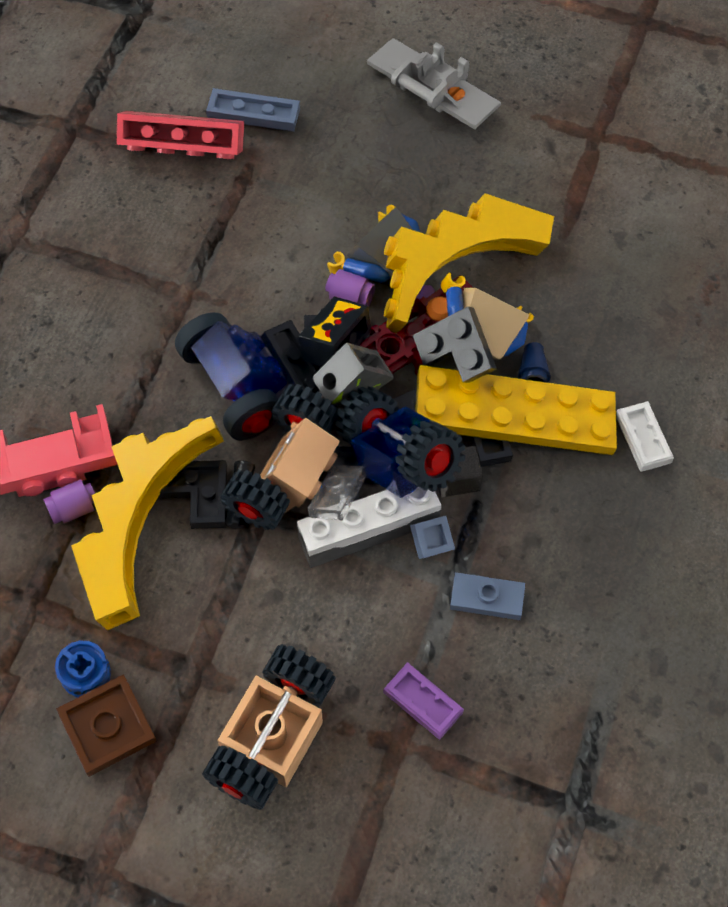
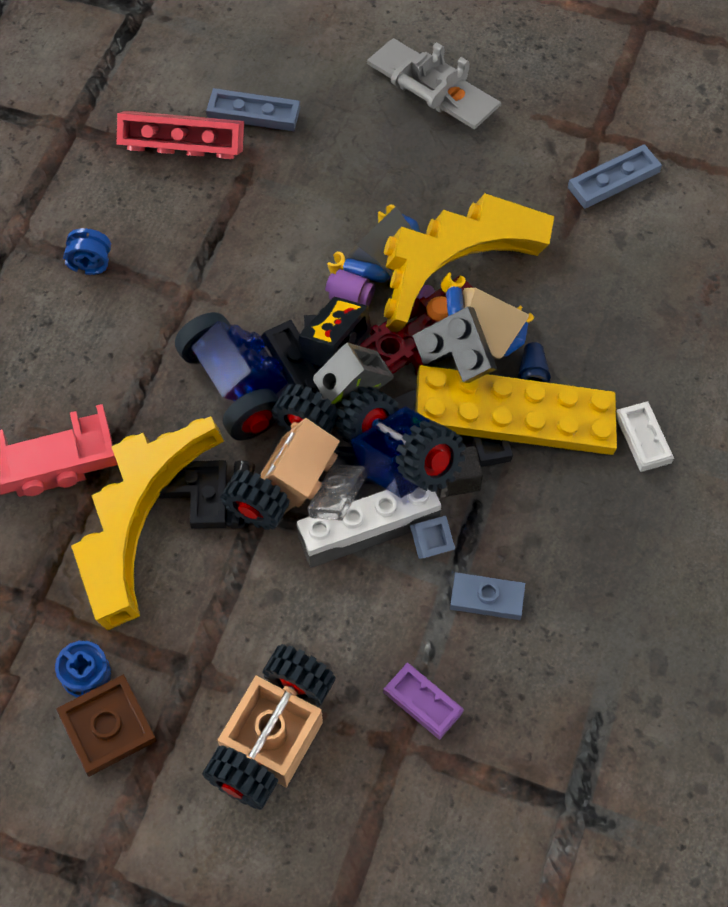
(70, 502): medium lavender brick -> none
(87, 252): none -> blue wheel
(614, 176): none -> sand blue plate

